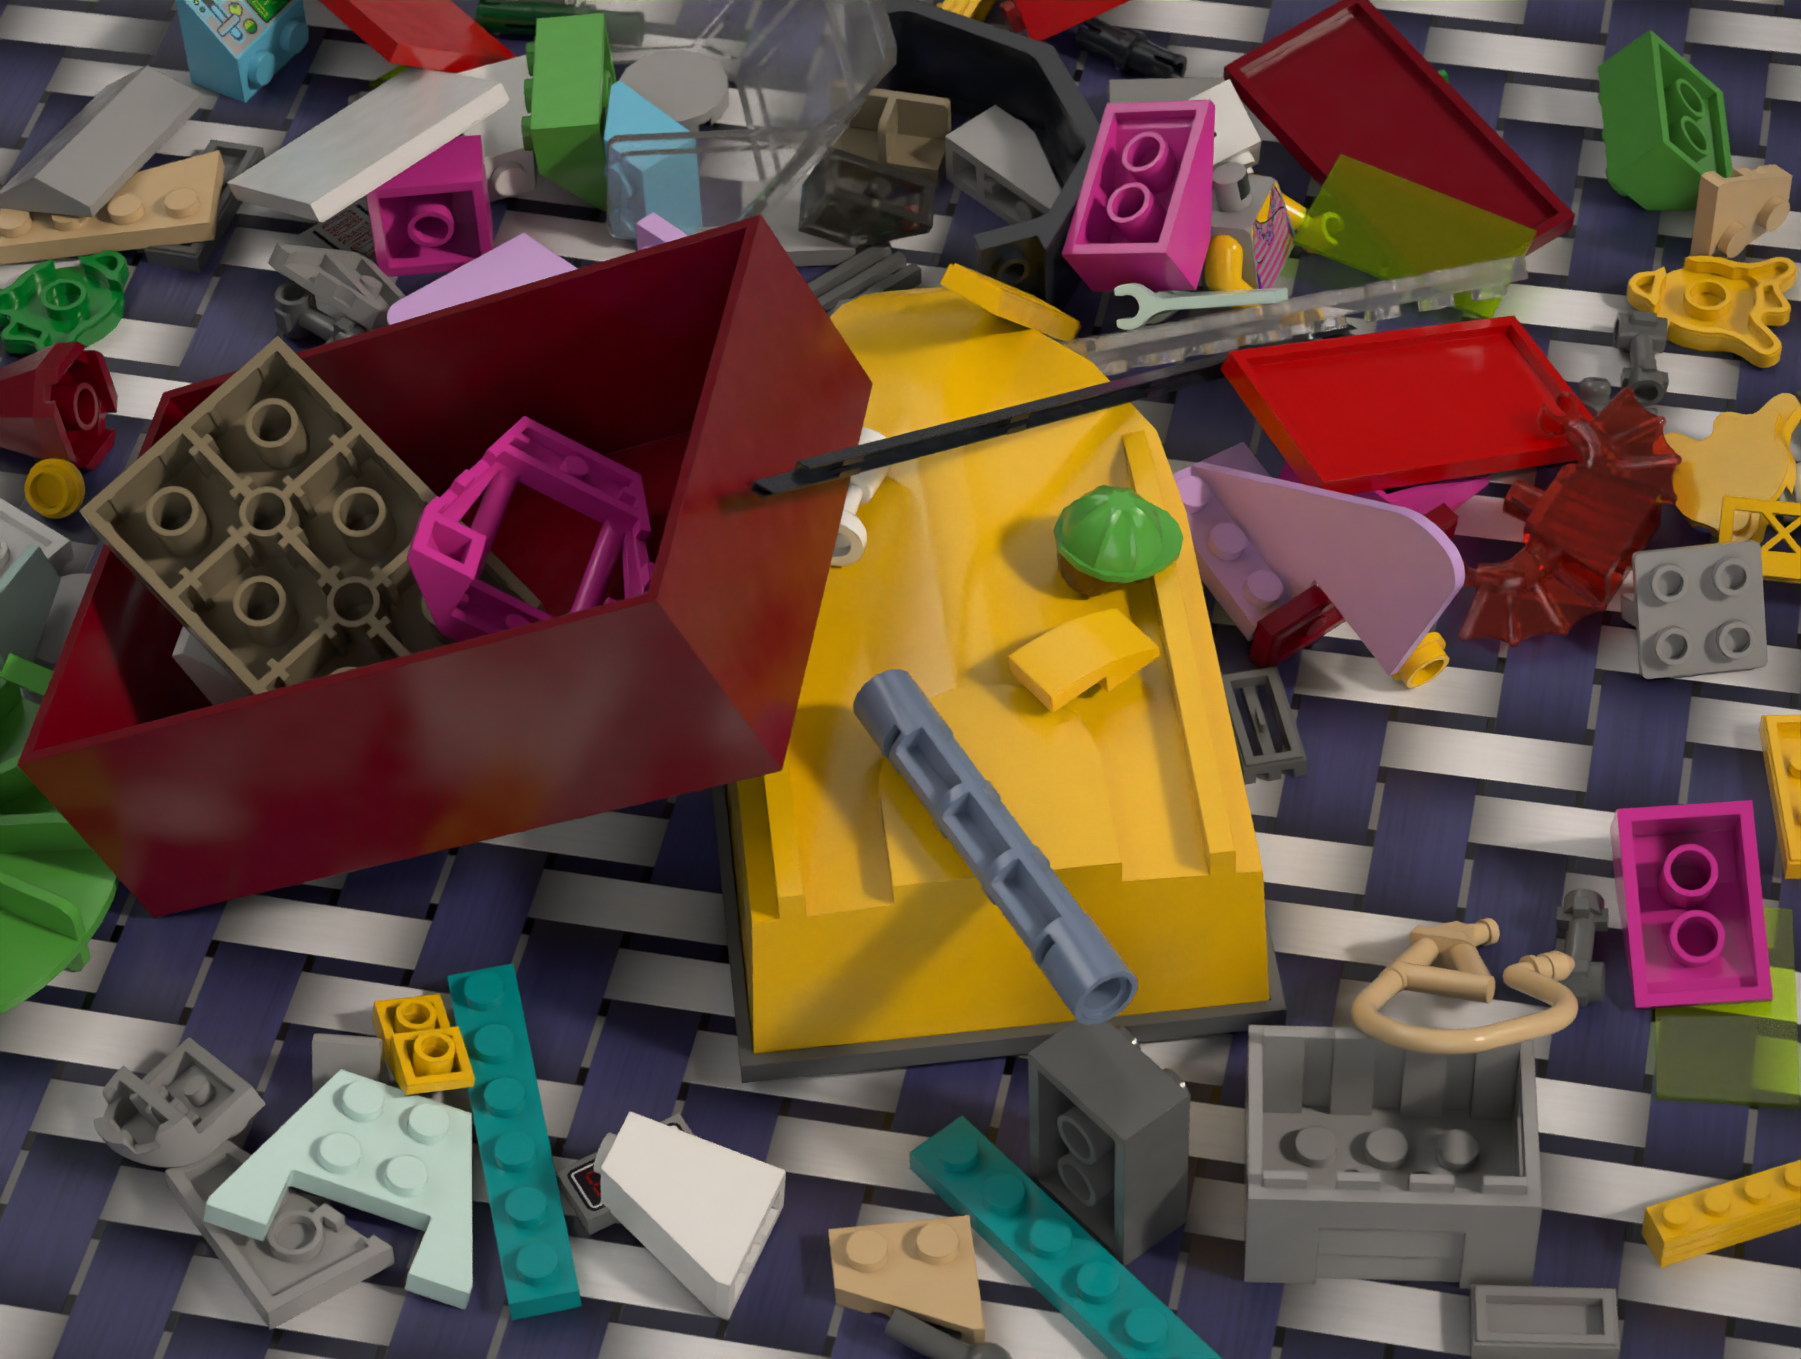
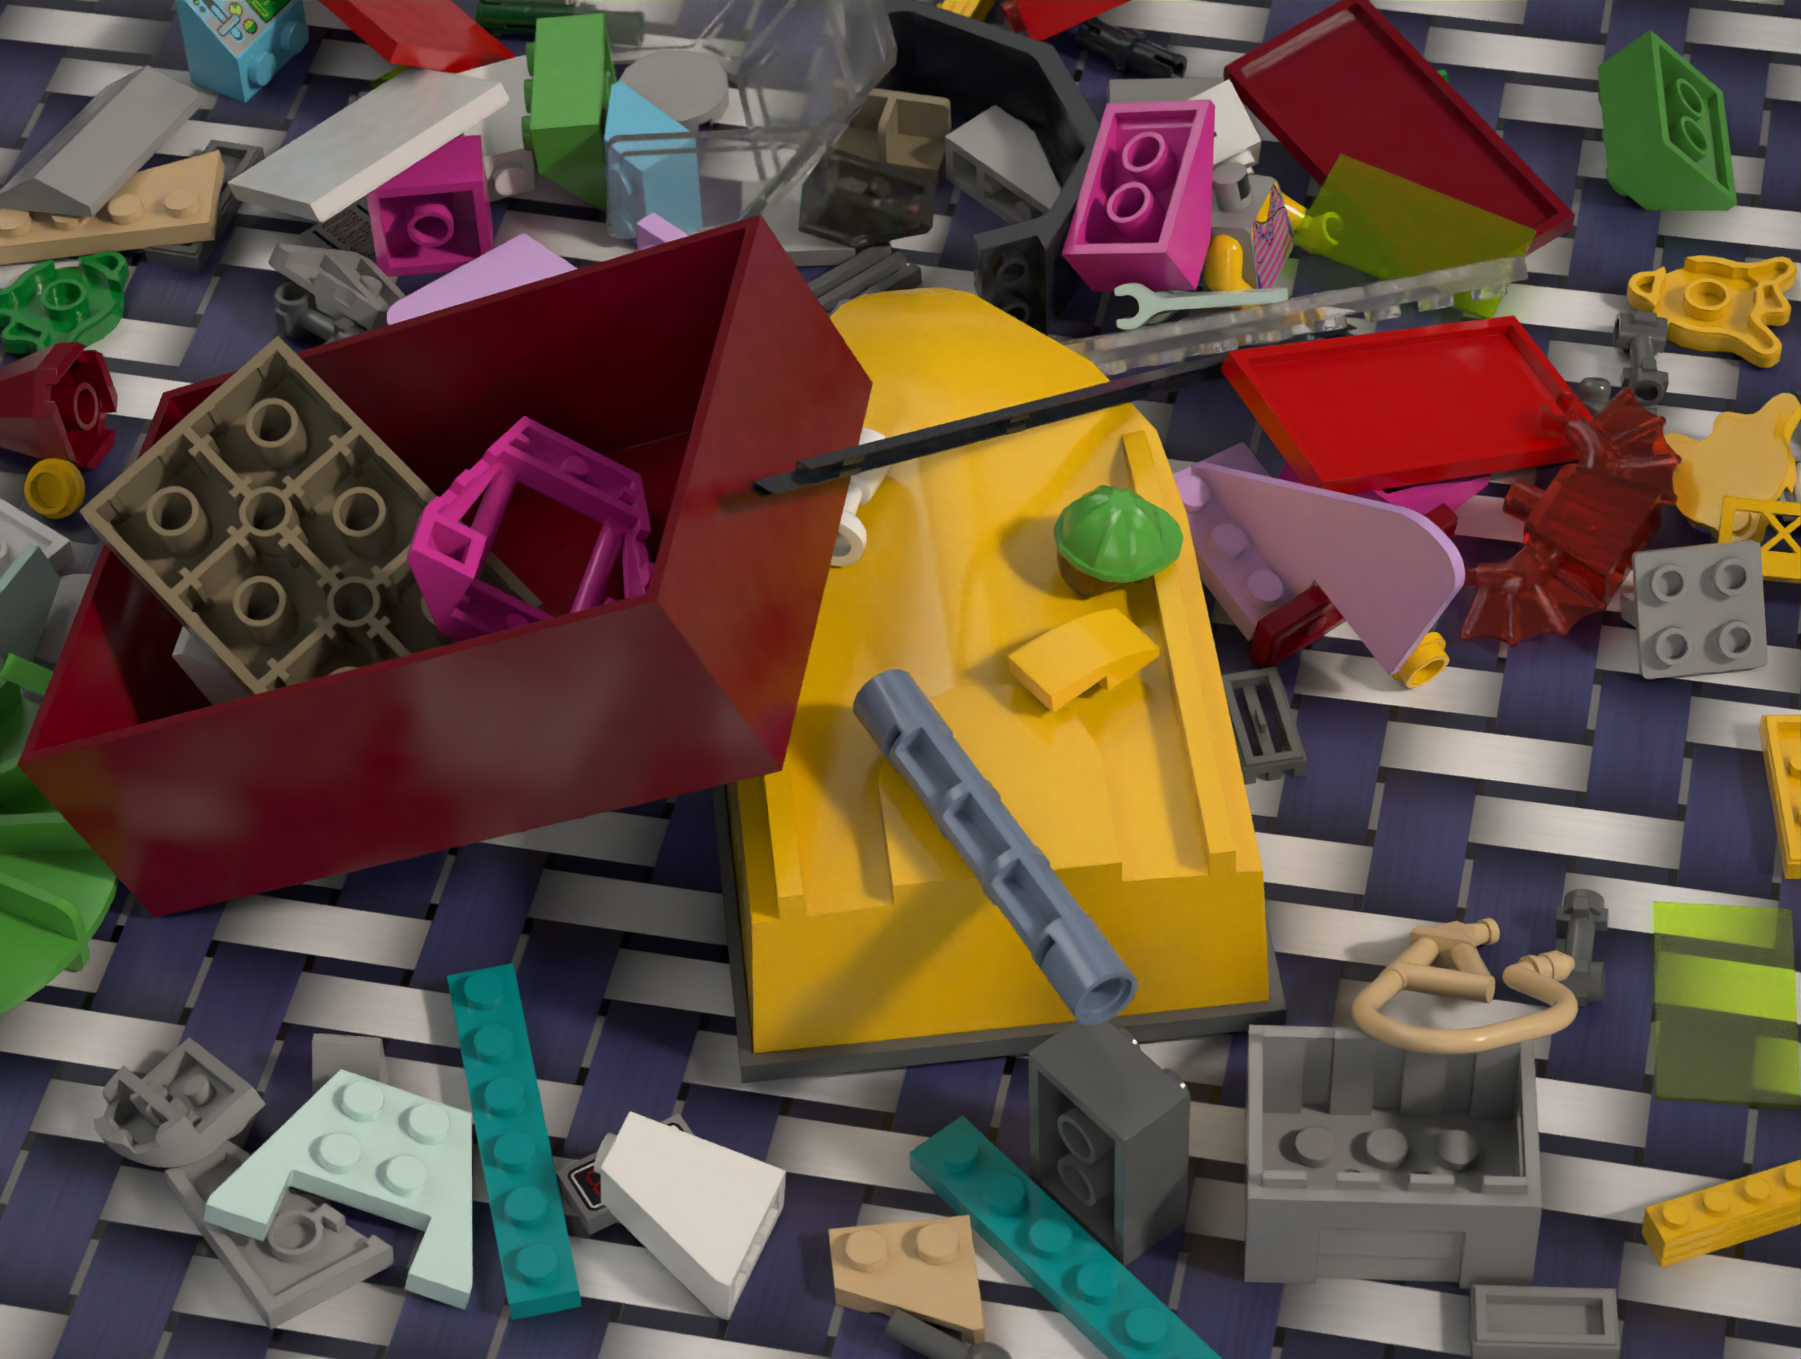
(422, 1045): yellow slope -> none
(1010, 302): yellow tile -> none
(1691, 904): dark pink slope -> none
(1739, 209): tan wing -> none

